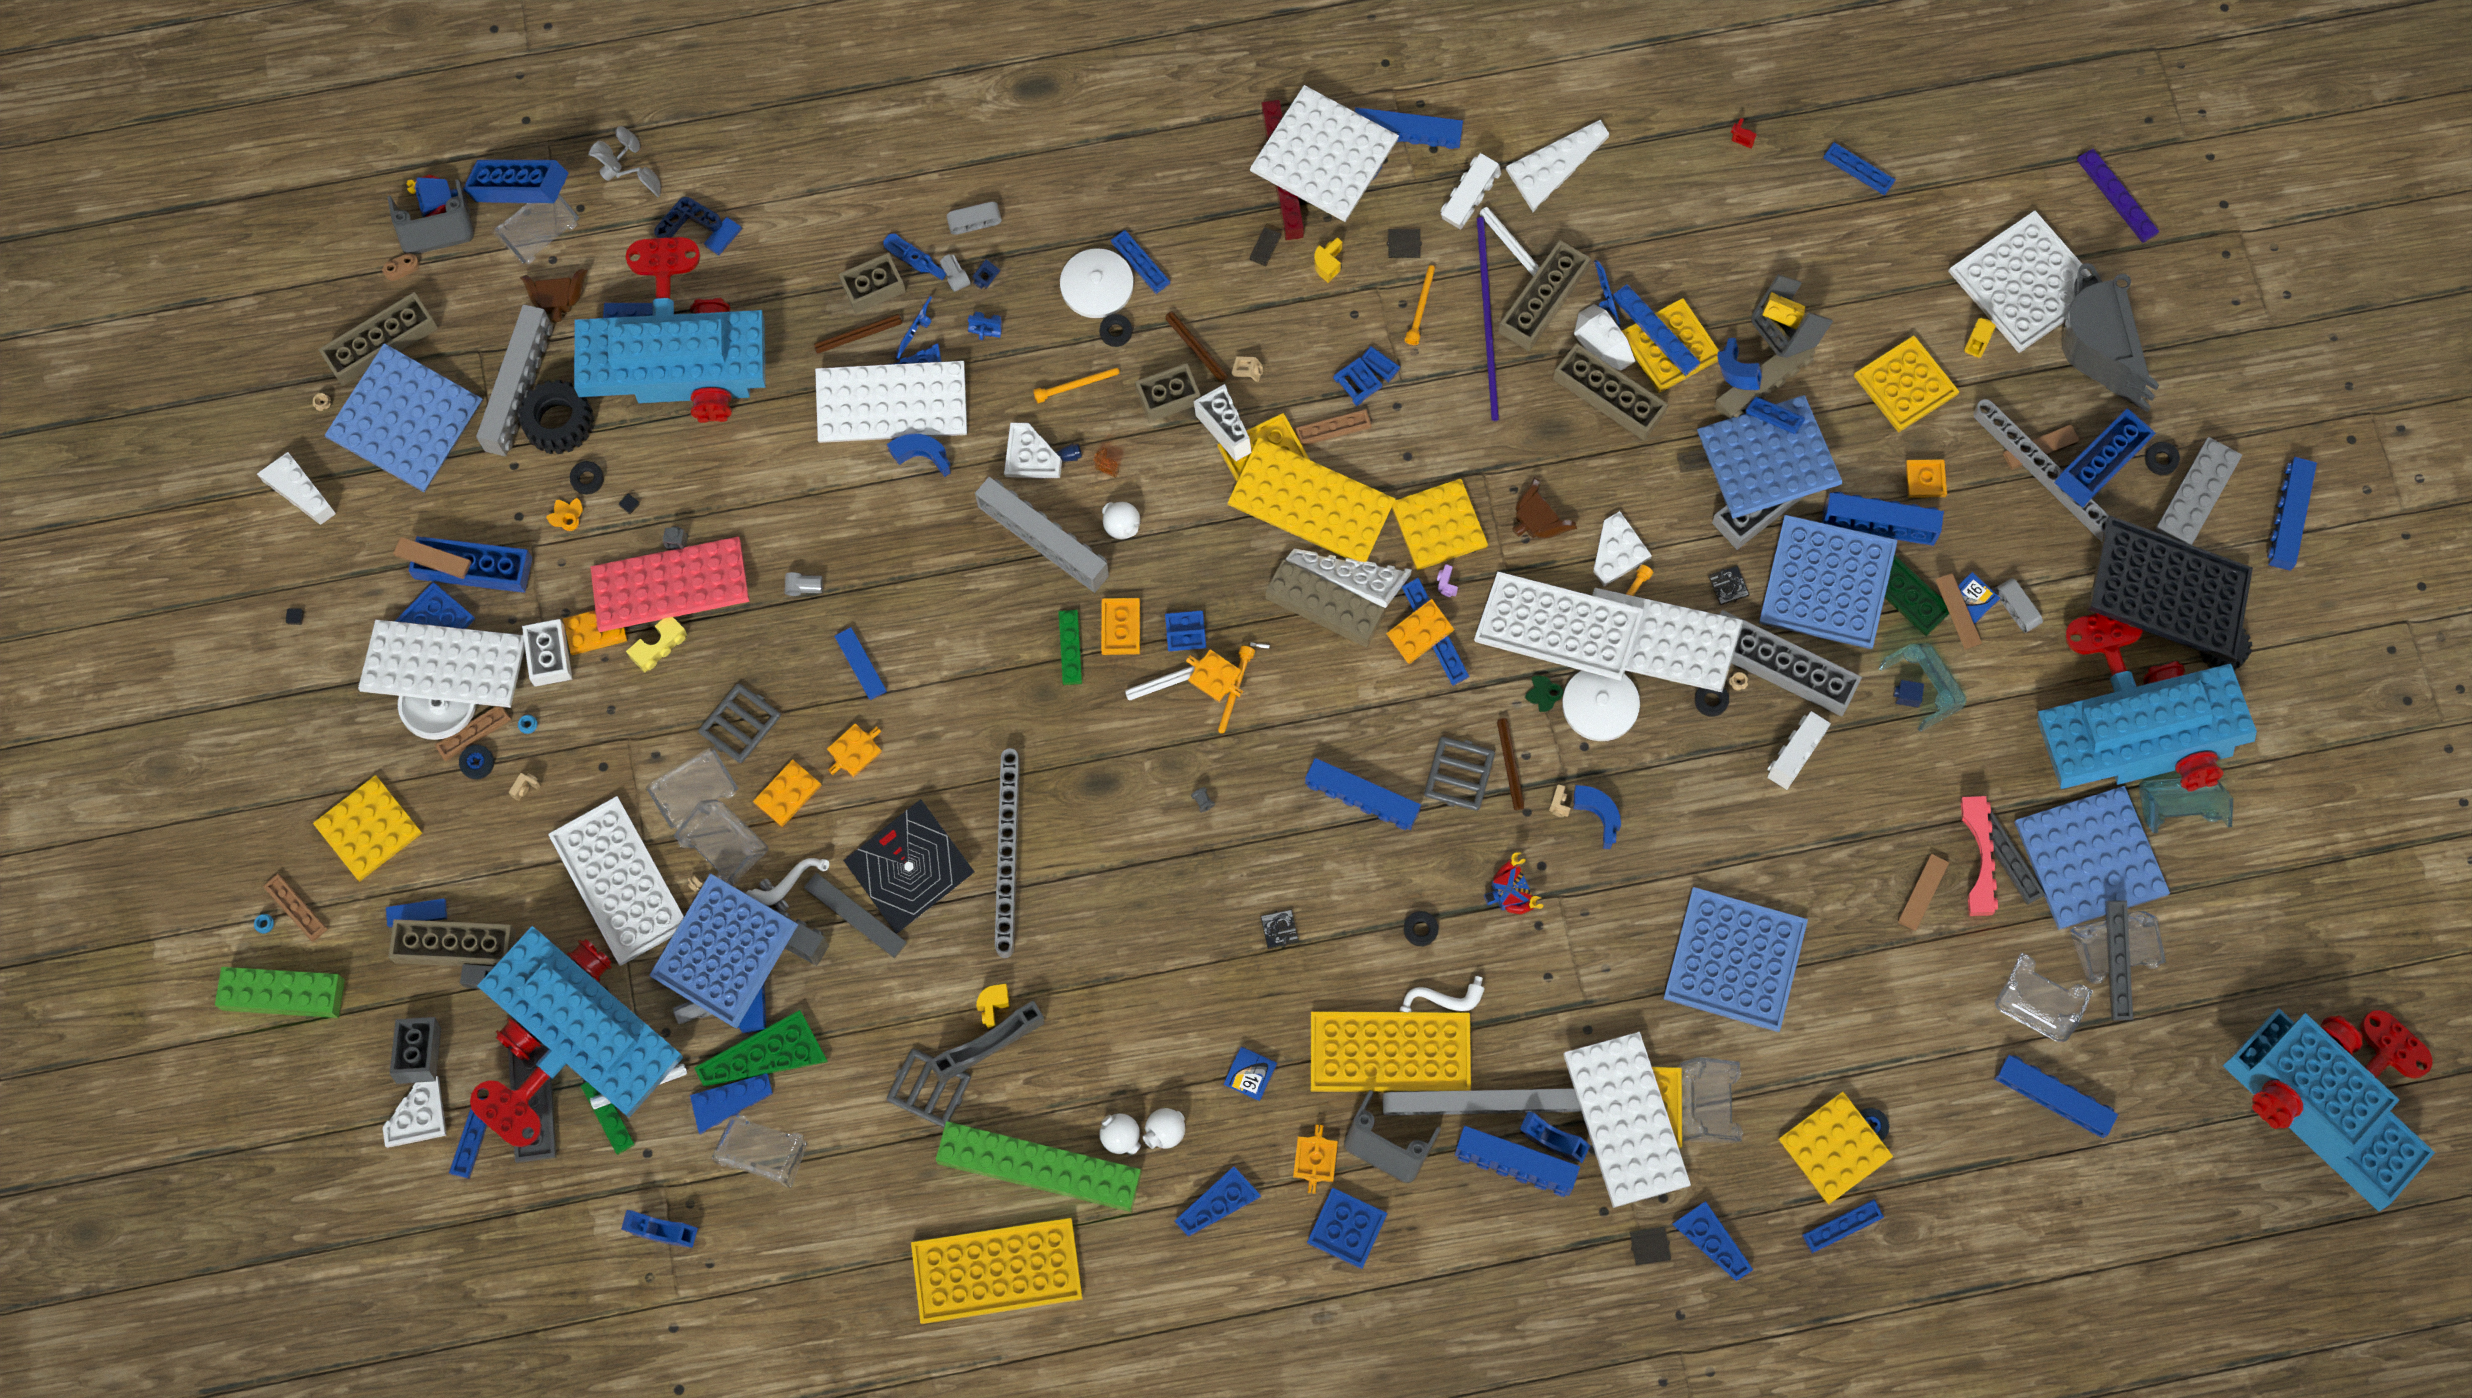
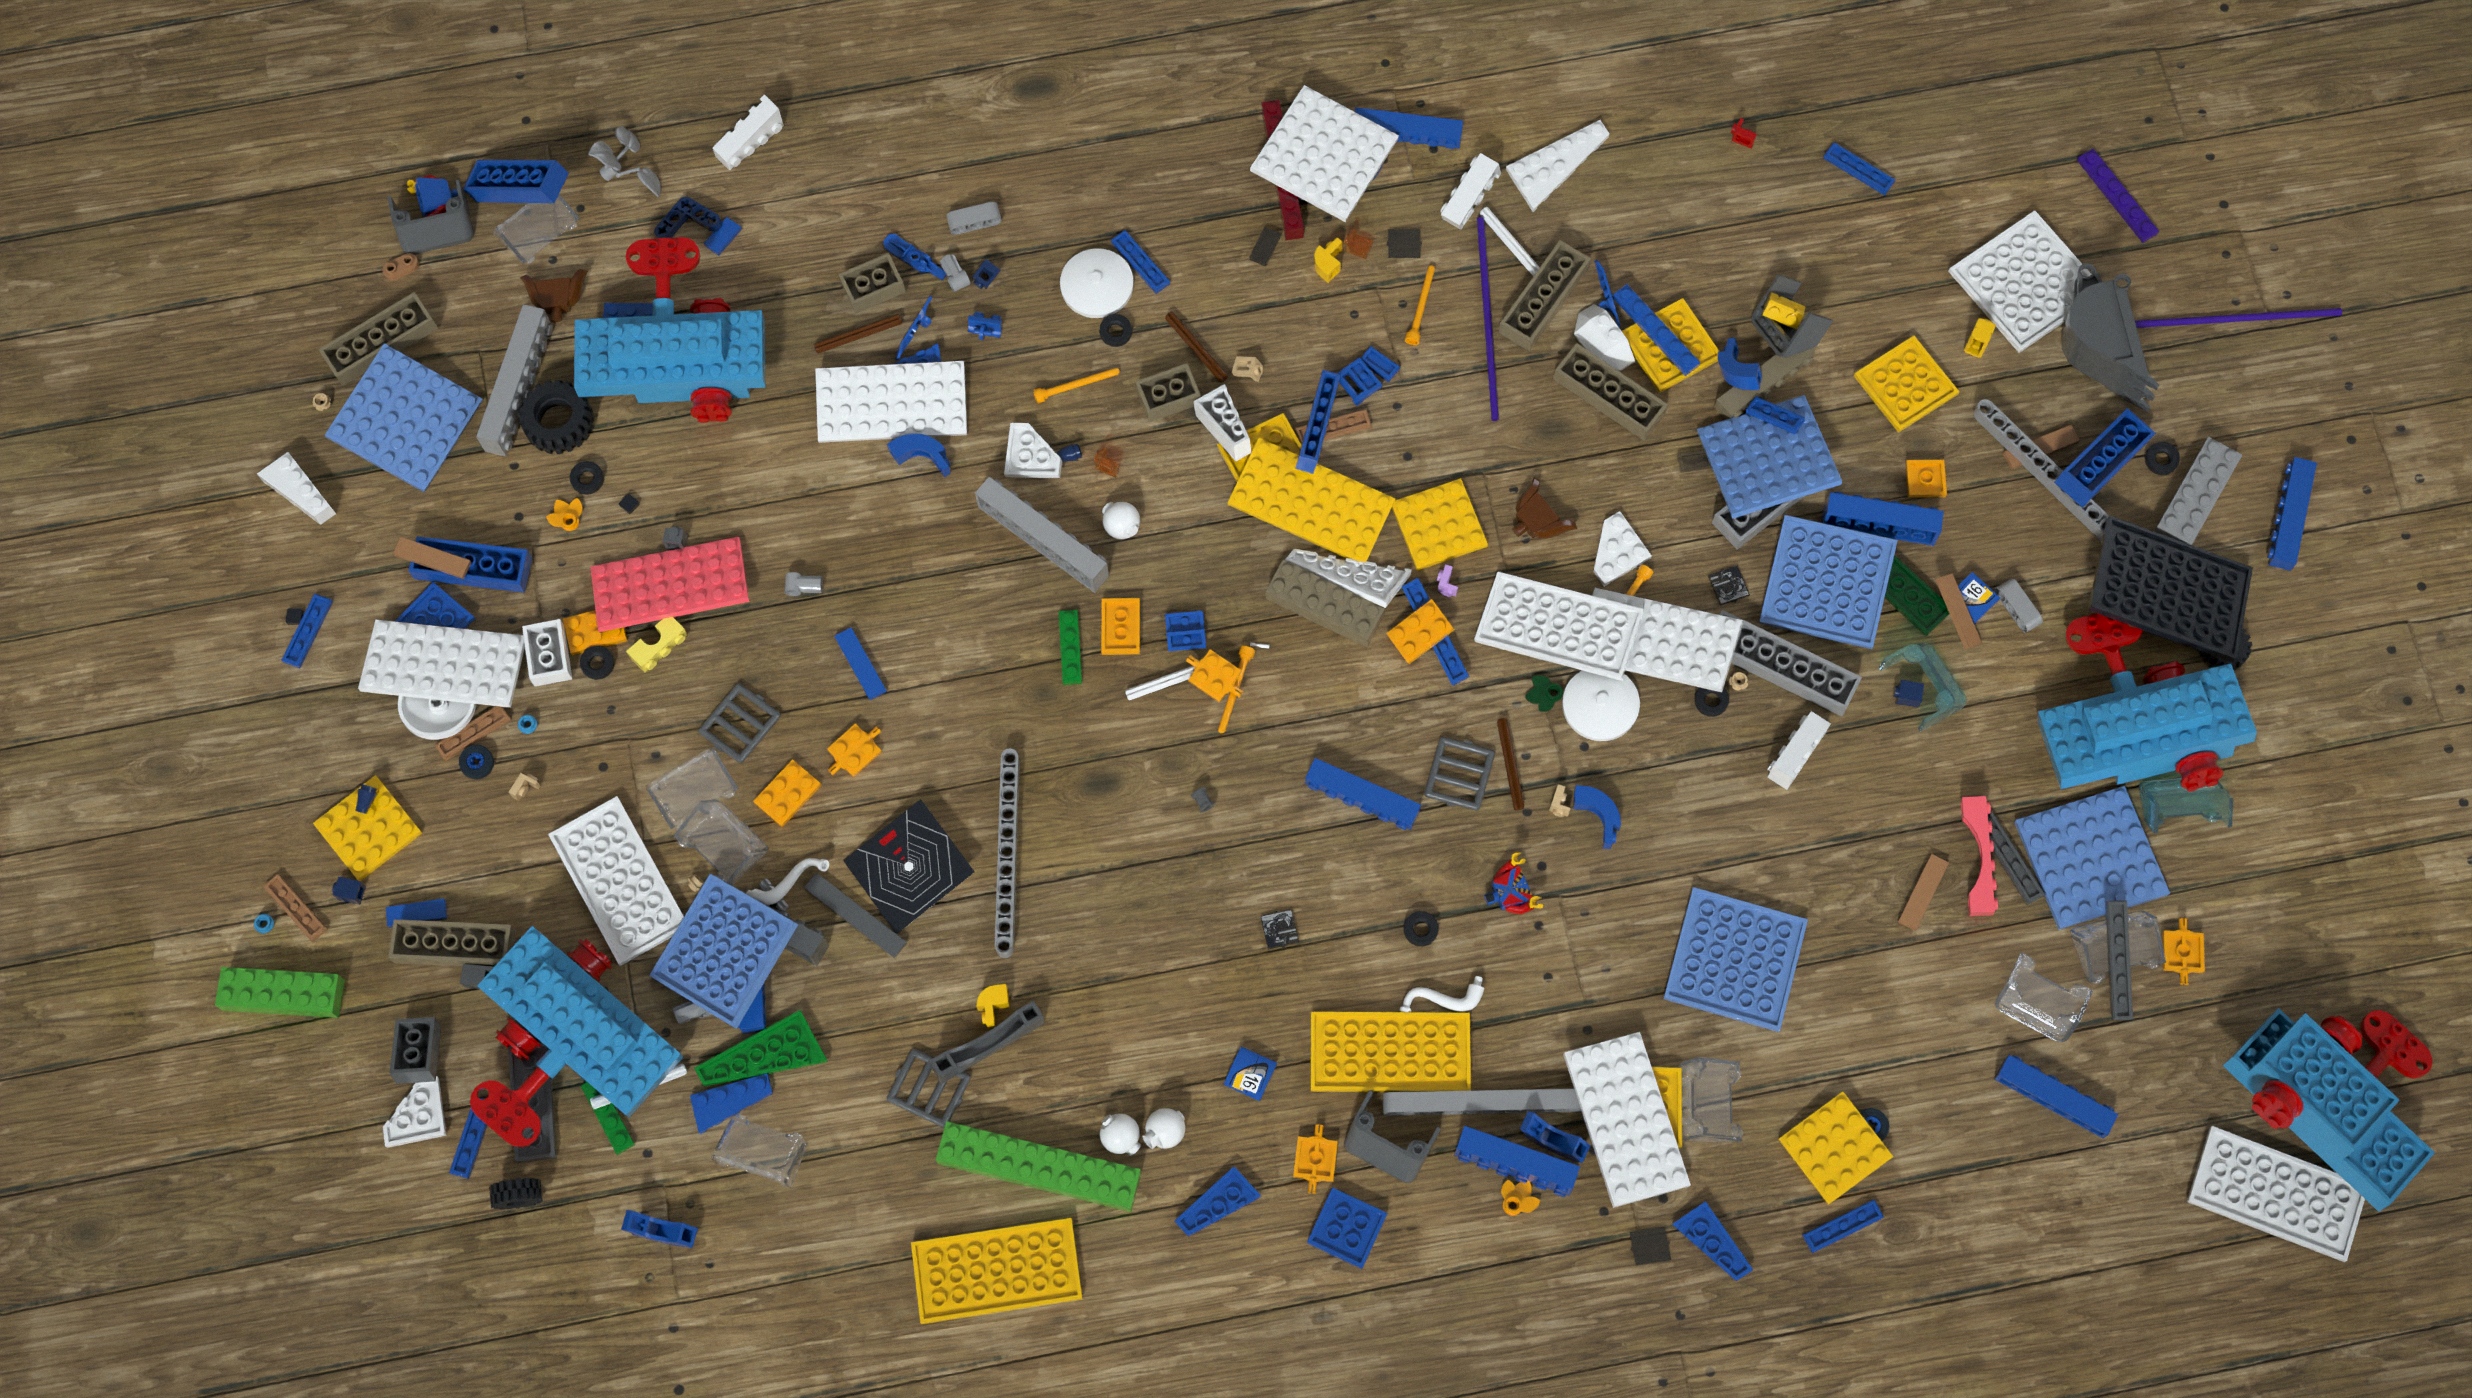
(307, 630): none -> blue tile
(348, 890): none -> dark blue brick
(365, 798): none -> dark blue cone
(515, 1193): none -> black tyre
(602, 672): none -> black tyre
(749, 133): none -> white wedge
(1318, 421): none -> blue brick
(1358, 245): none -> clear orange bracket
(1520, 1196): none -> light orange plate
(2183, 951): none -> light orange plate
(2238, 317): none -> dark purple piece
(2276, 1194): none -> white plate

